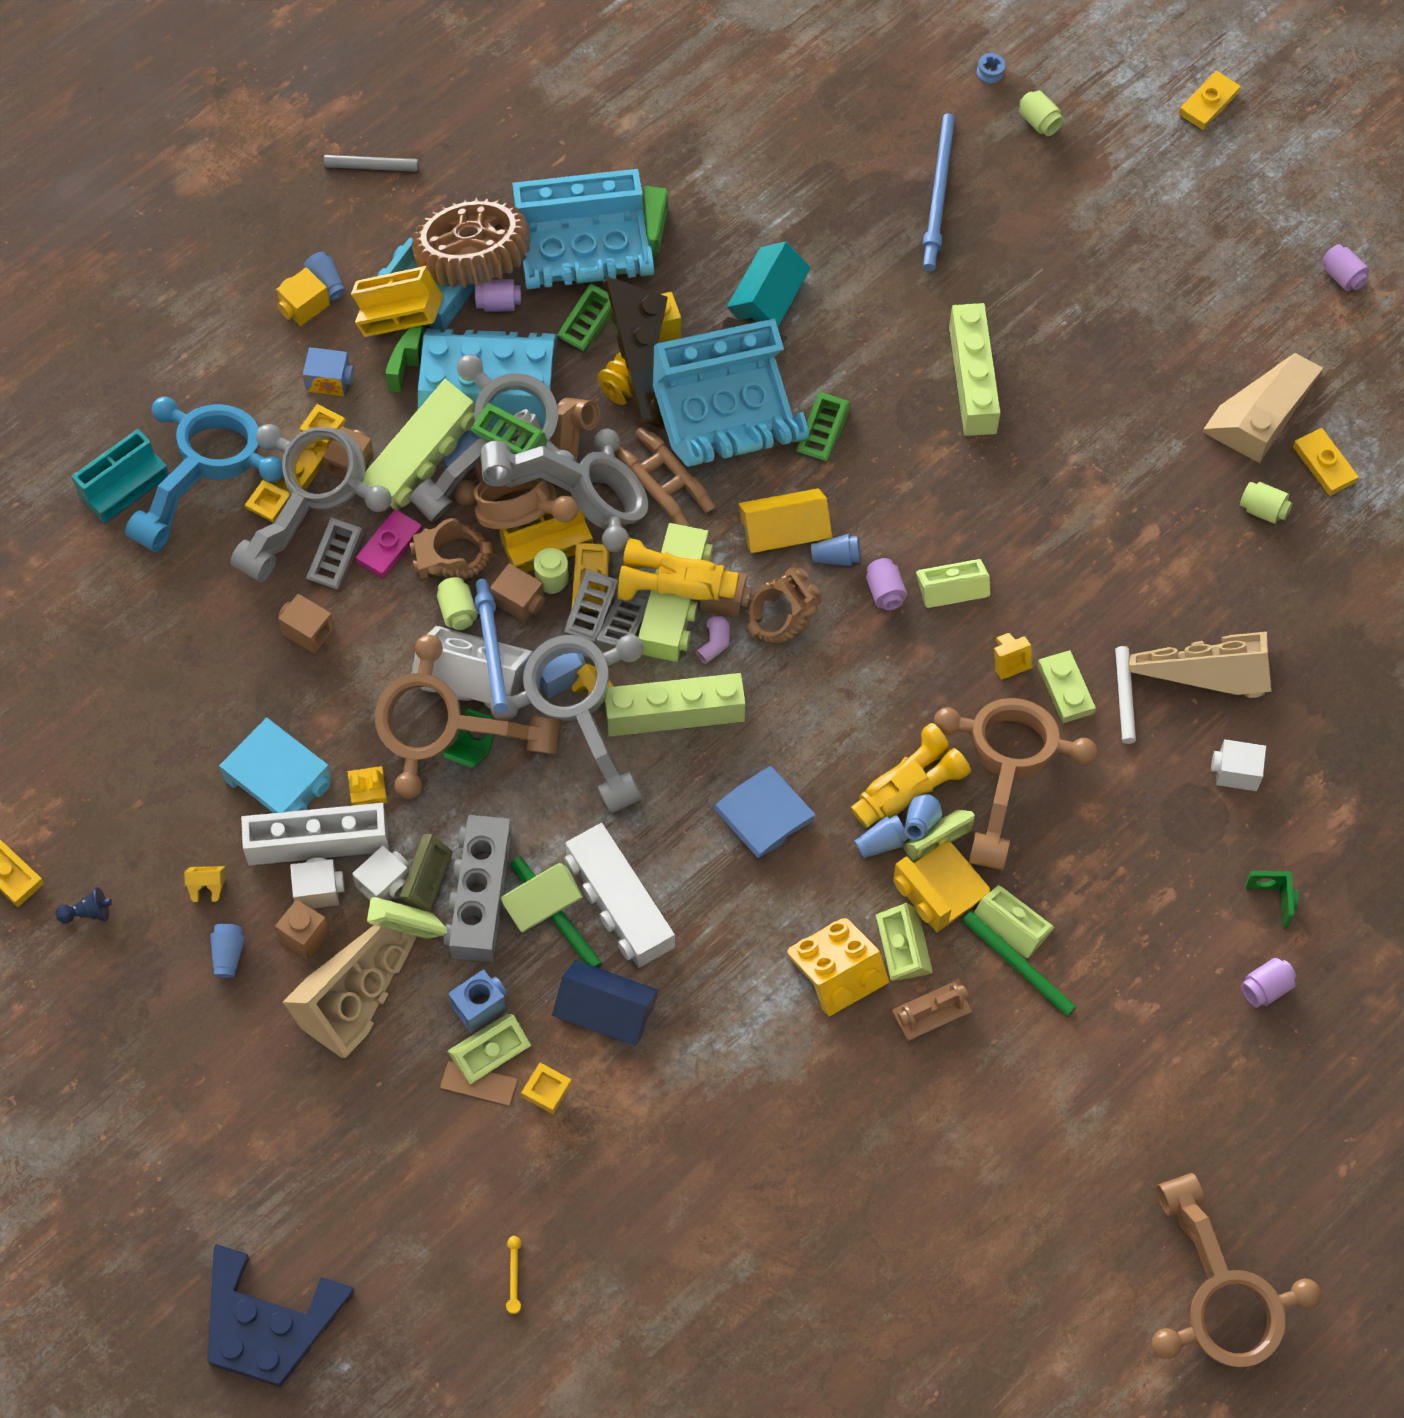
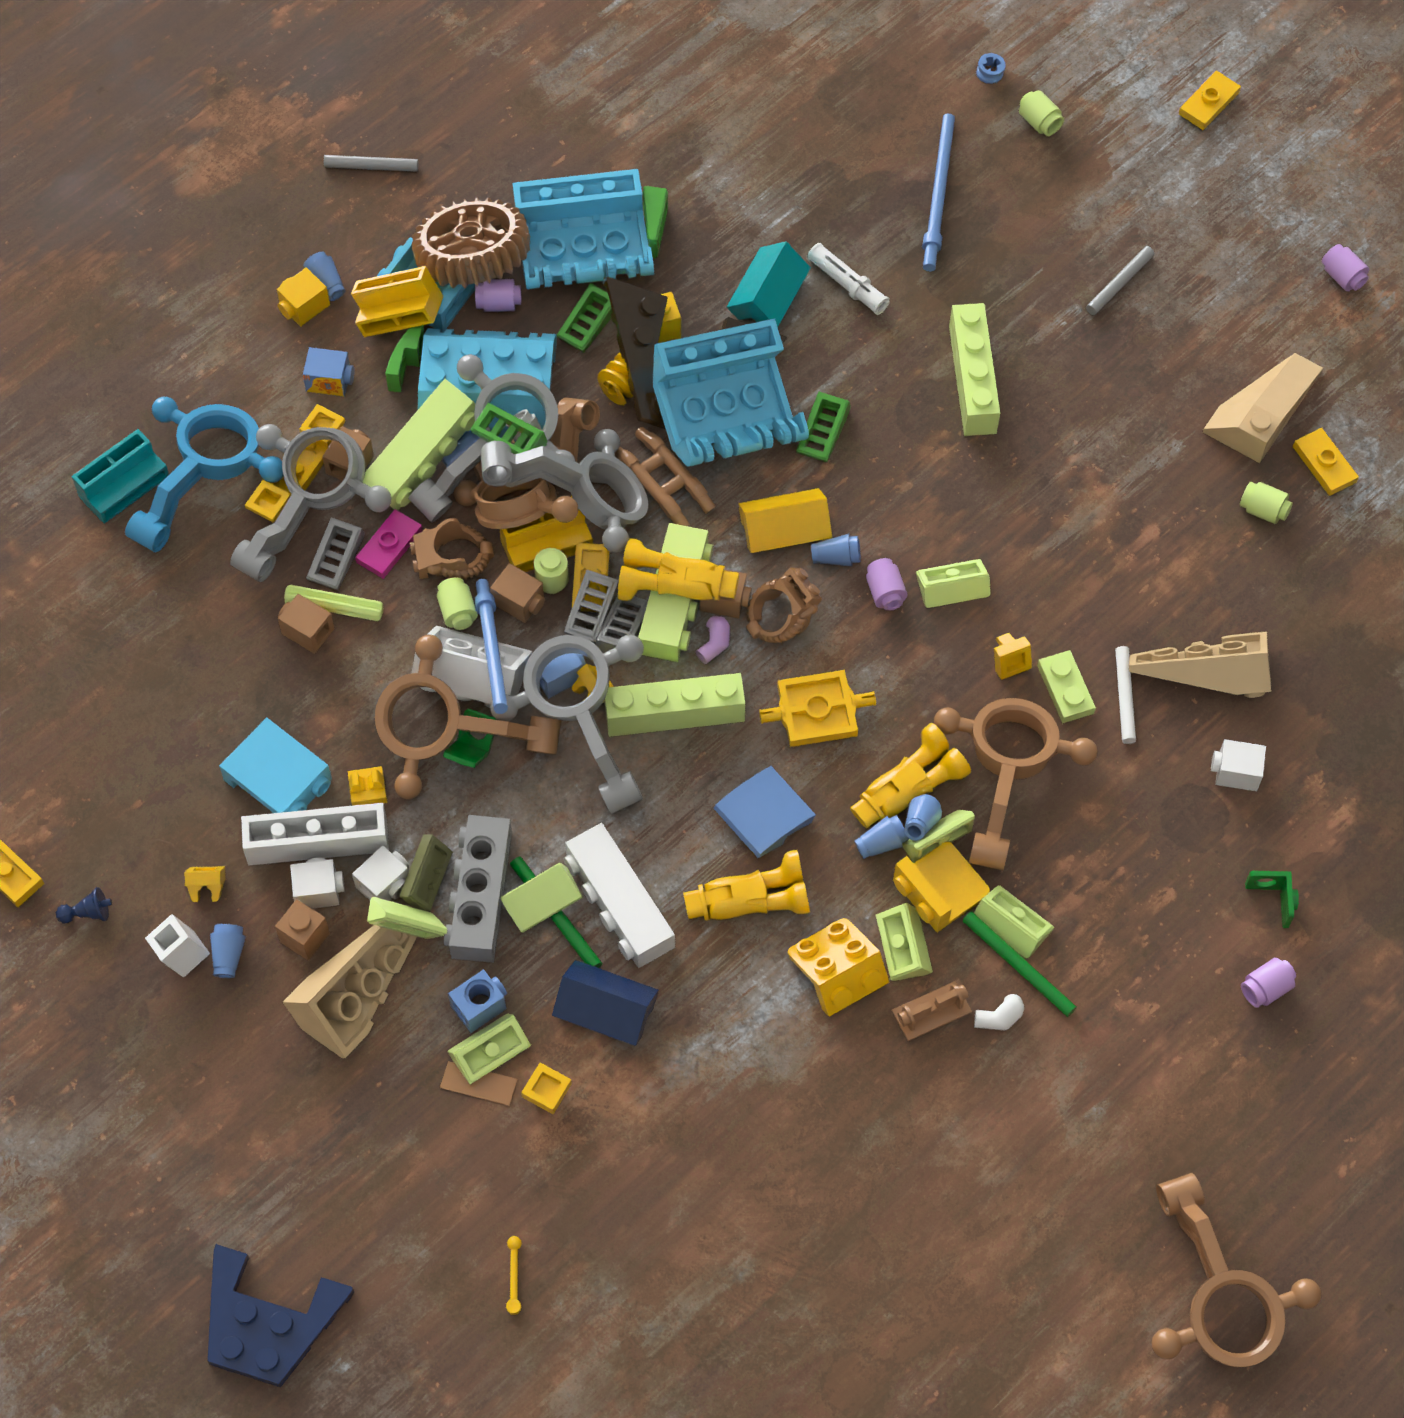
(177, 945): none -> white brick
(338, 603): none -> yellowish green axle
(748, 894): none -> yellow piece
(817, 708): none -> yellow plate
(858, 286): none -> white pin
(1003, 1016): none -> white arm
(1120, 280): none -> light grey bar

